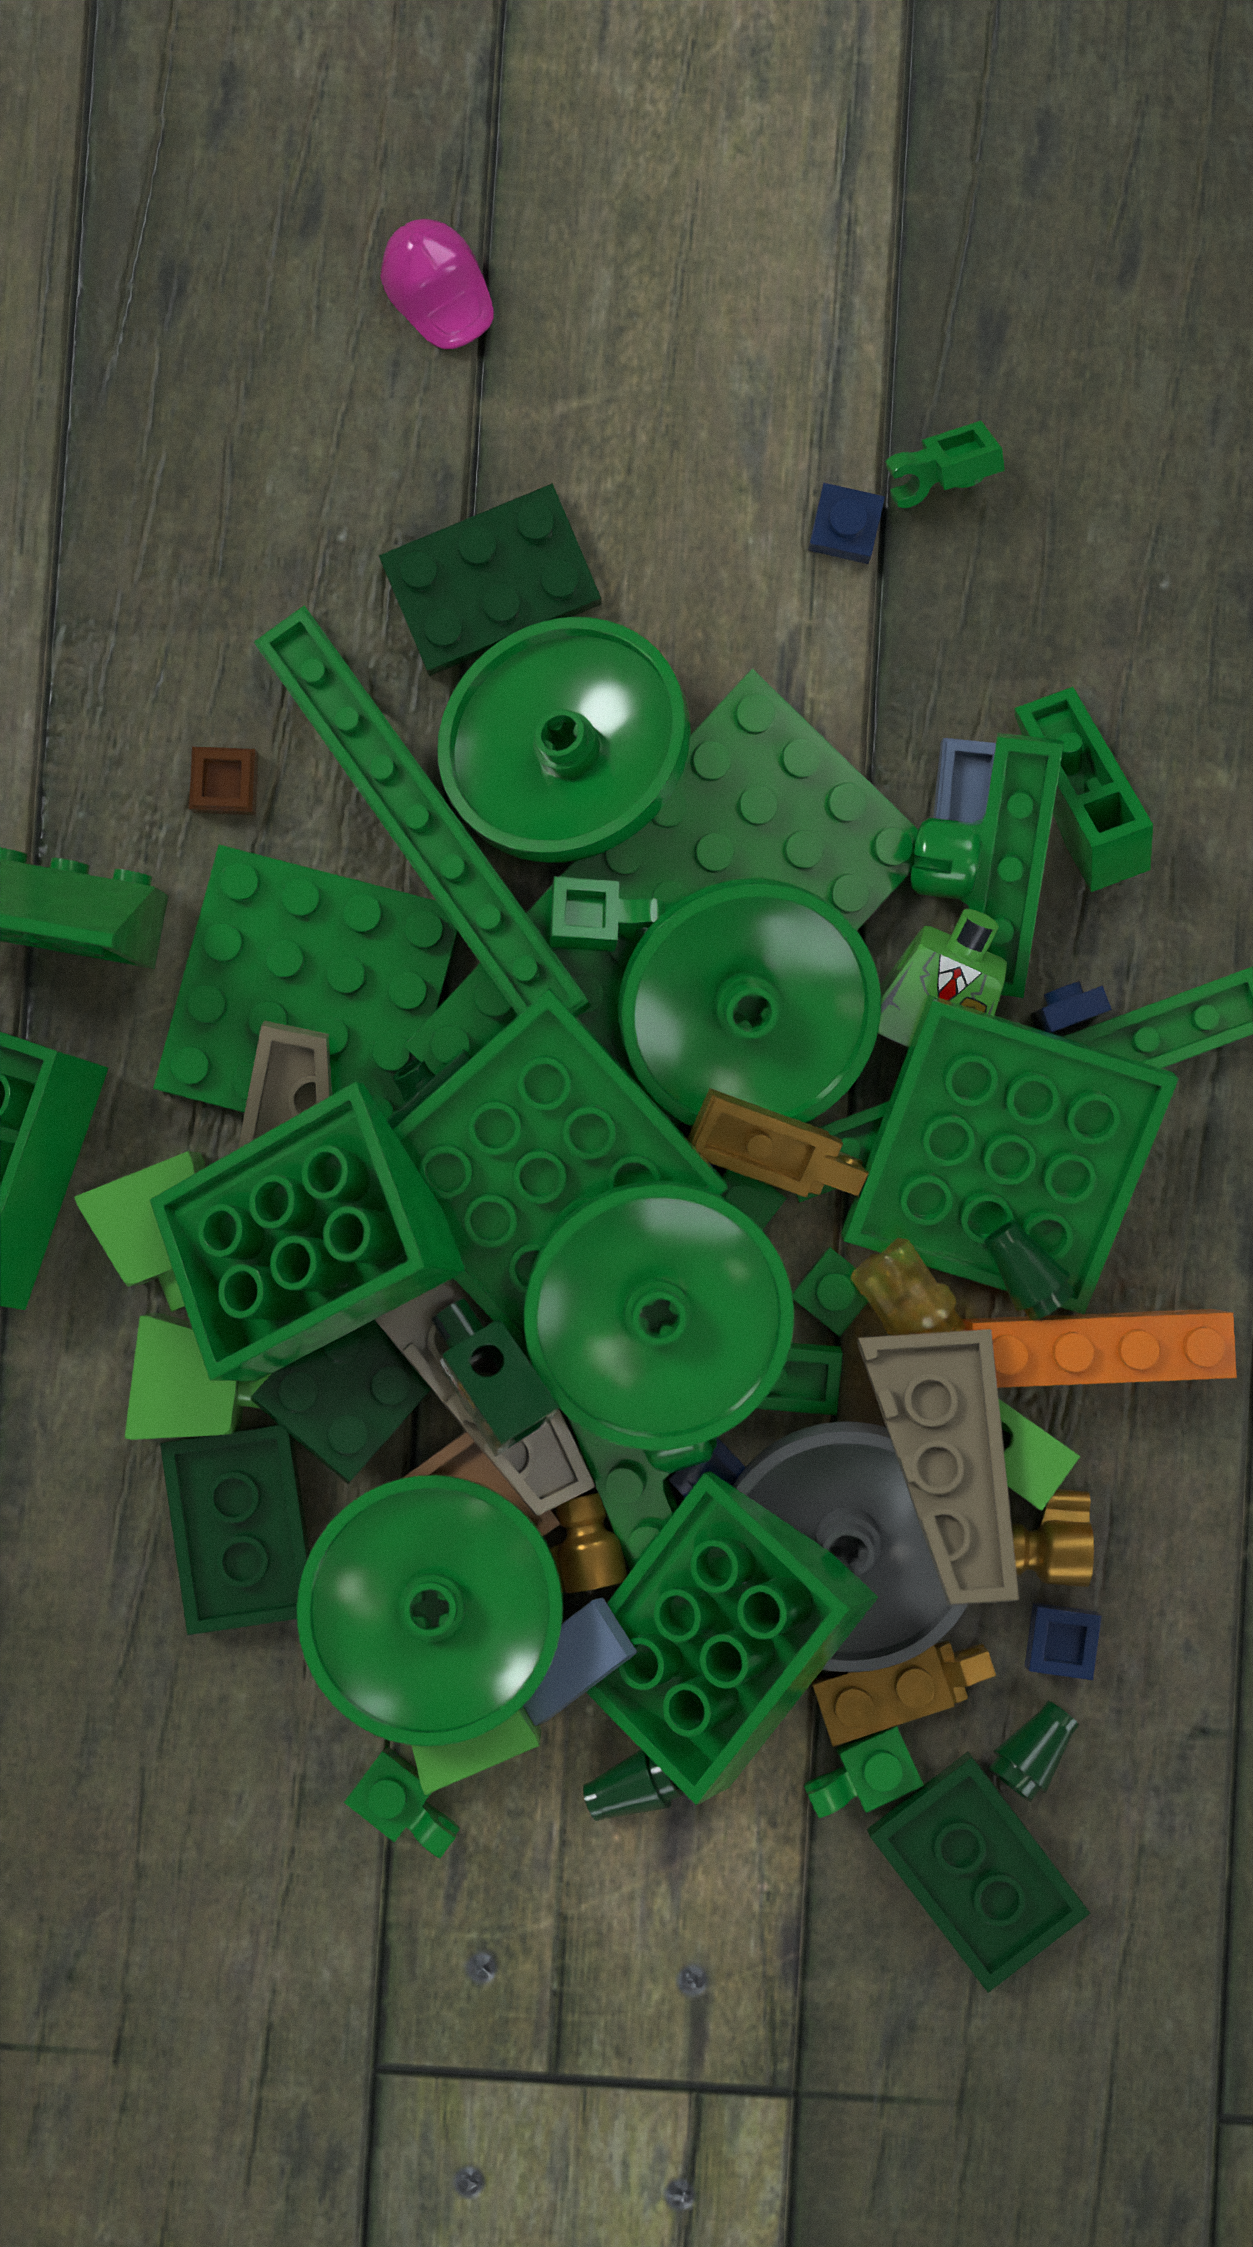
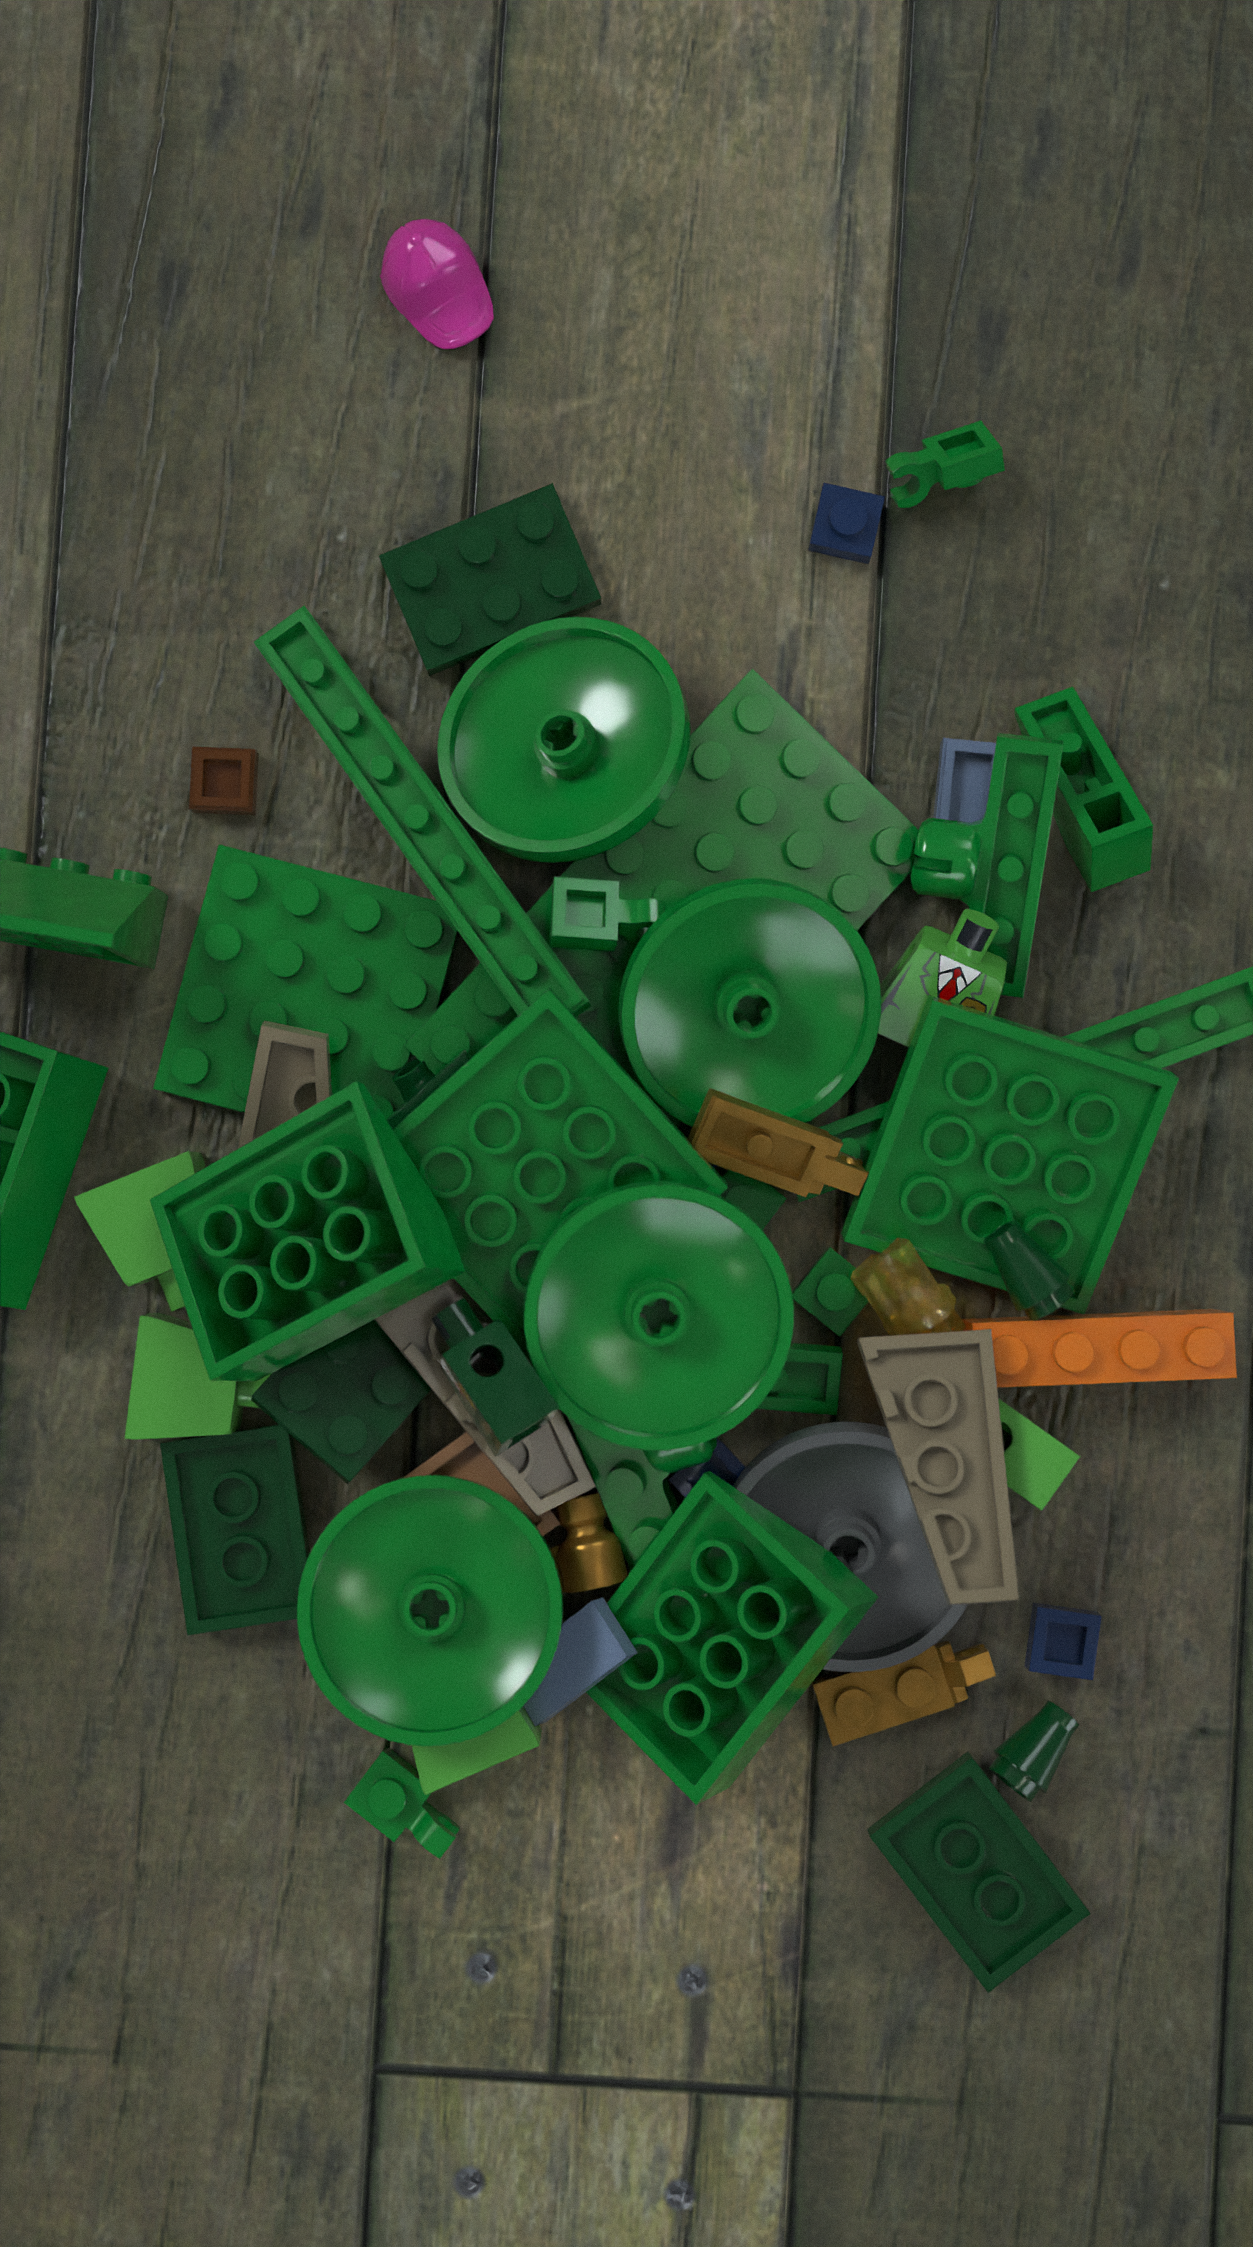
(630, 1789): dark green cone -> none
(873, 1769): green plate -> none
(1062, 1545): pearl gold piece -> none
(1069, 1006): dark blue plate -> none

